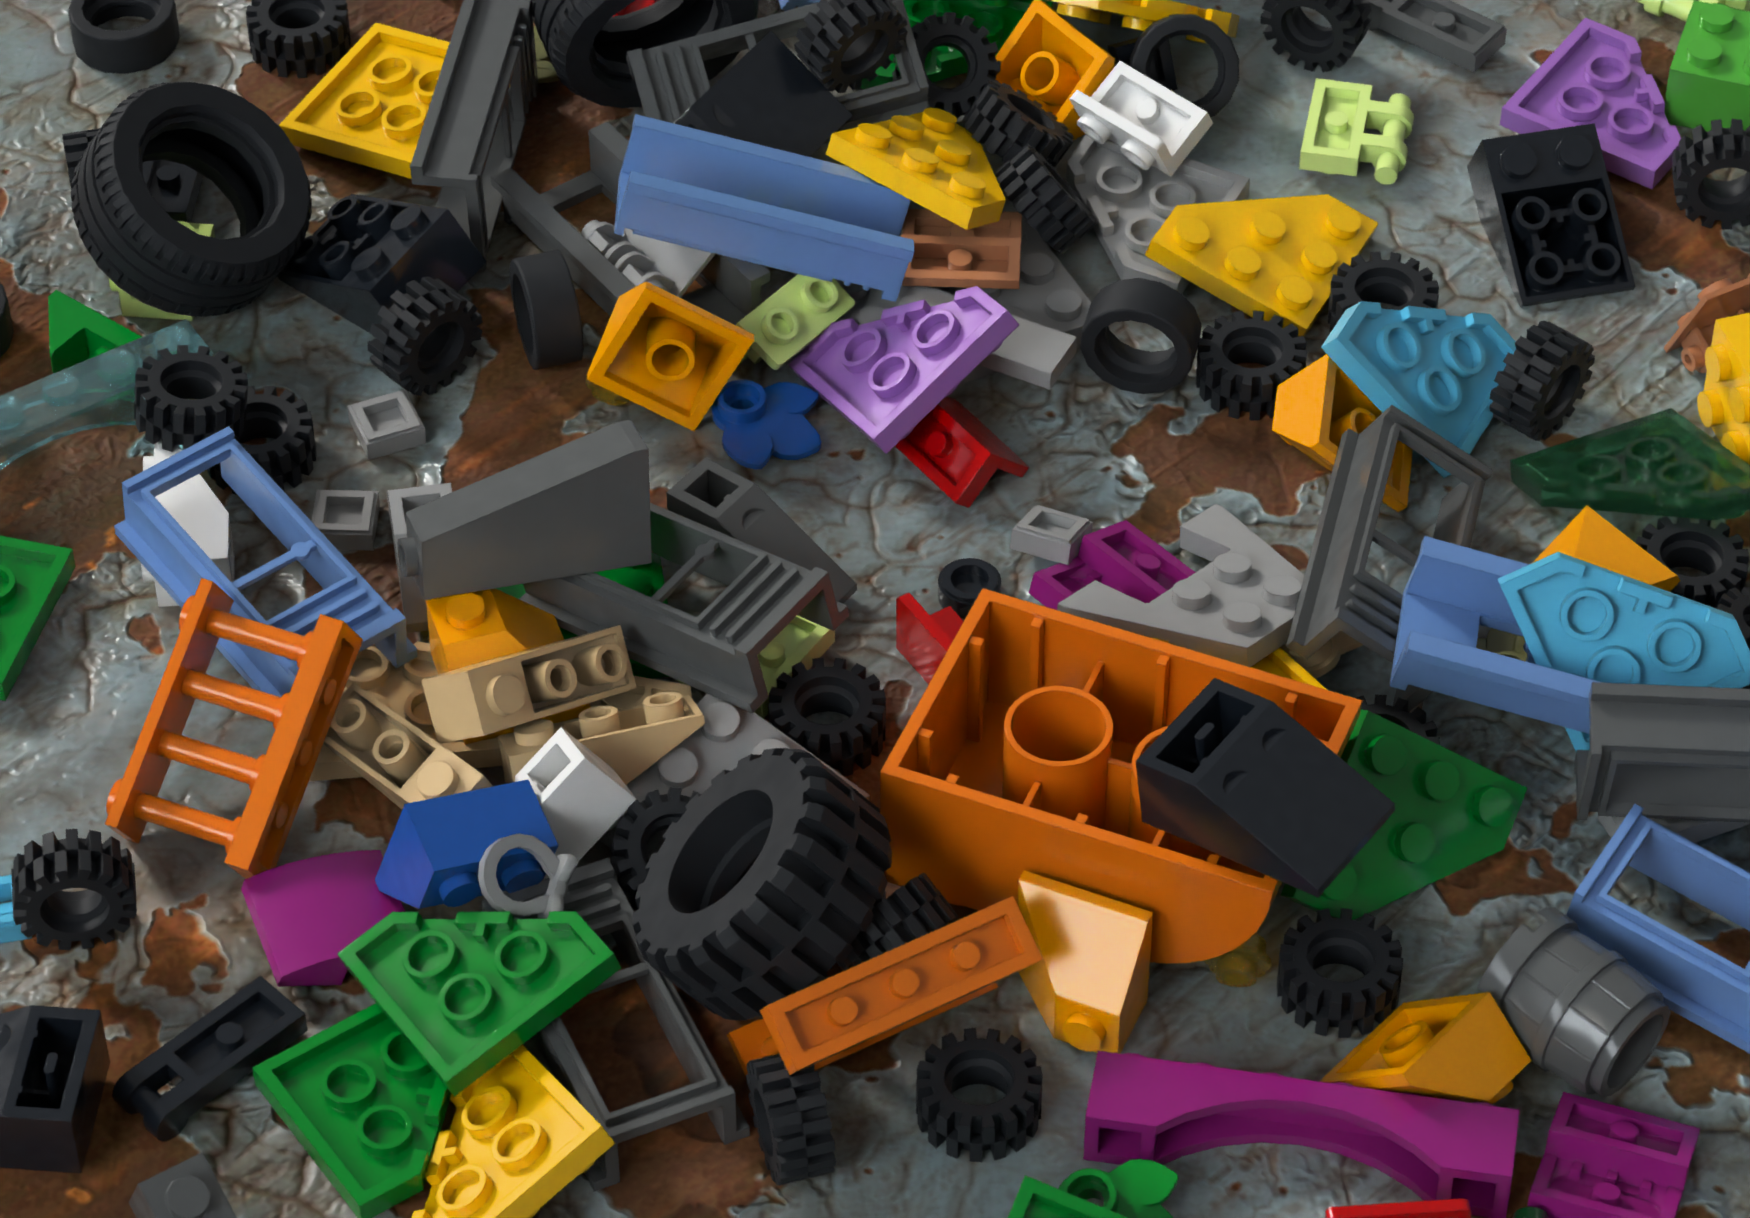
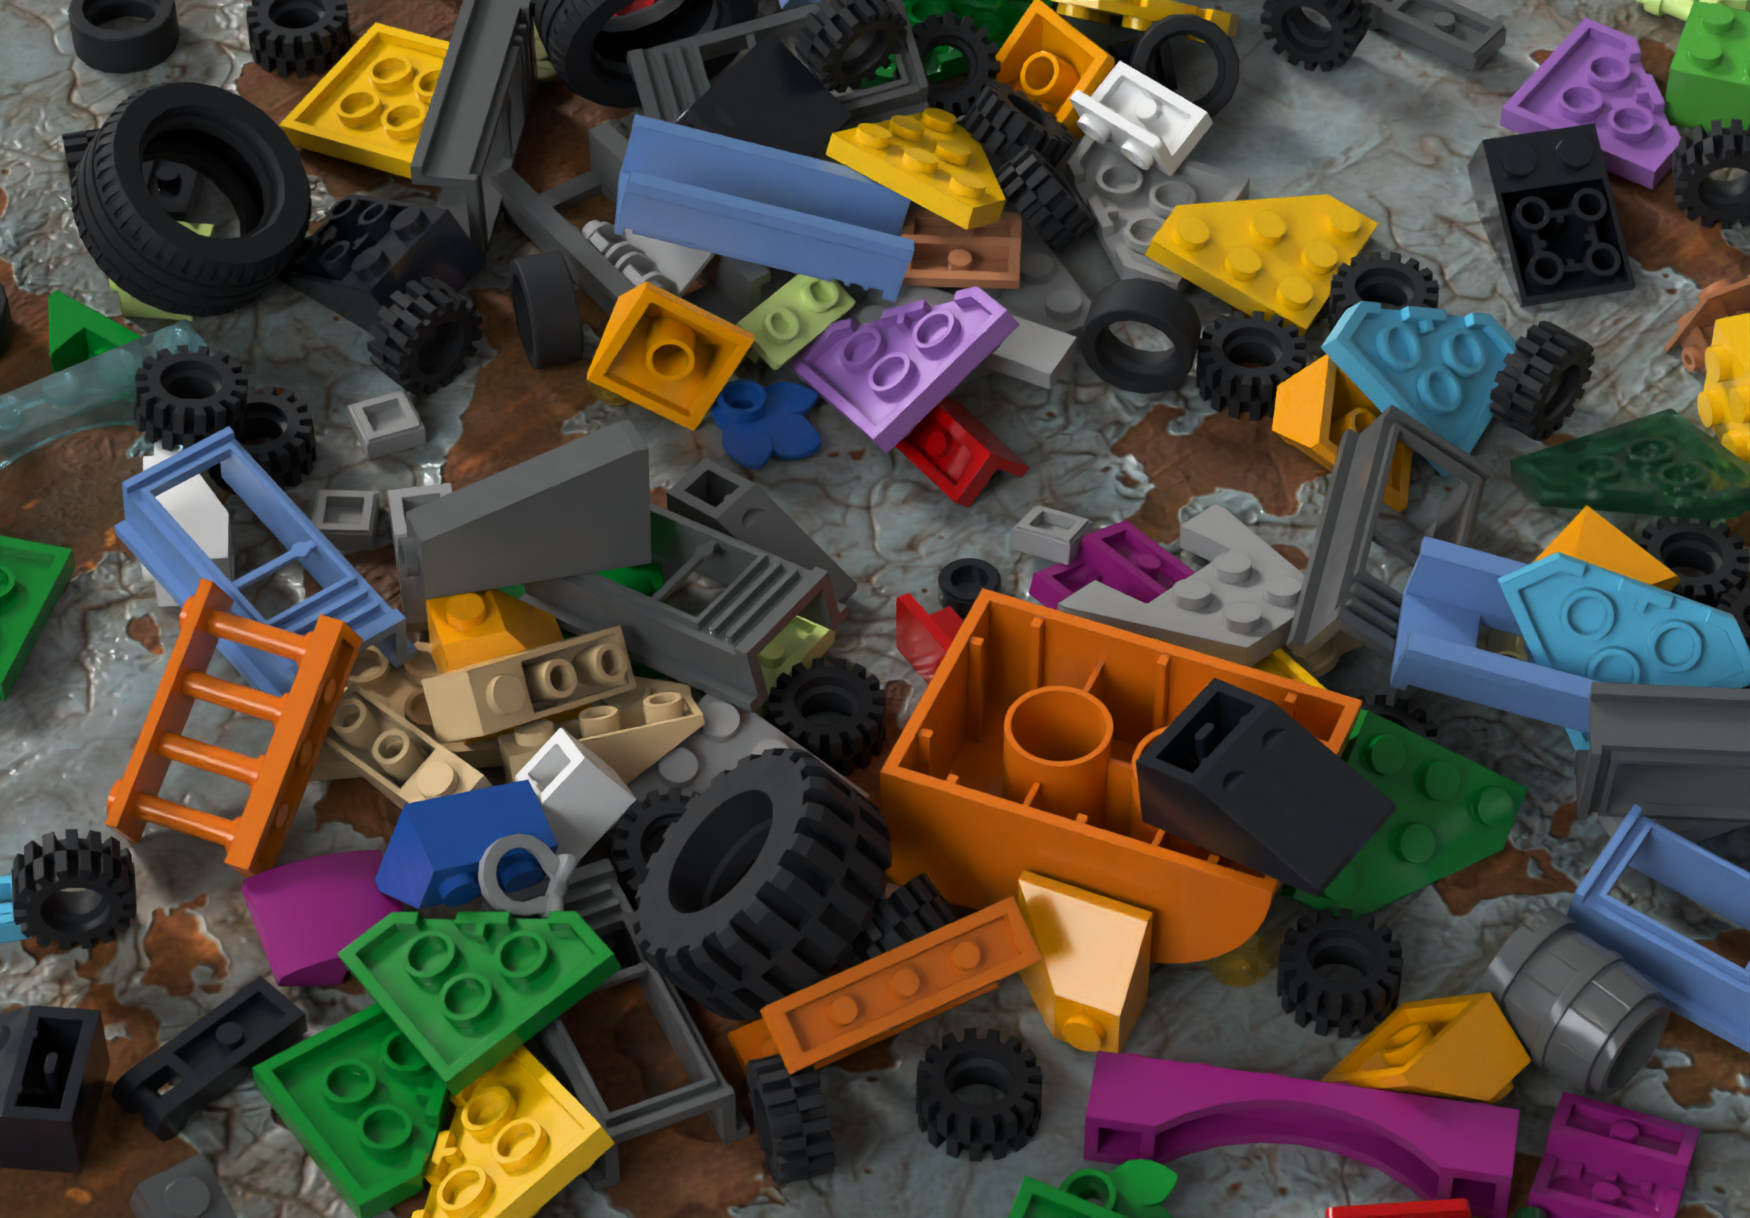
(1337, 127): yellowish green plate -> none

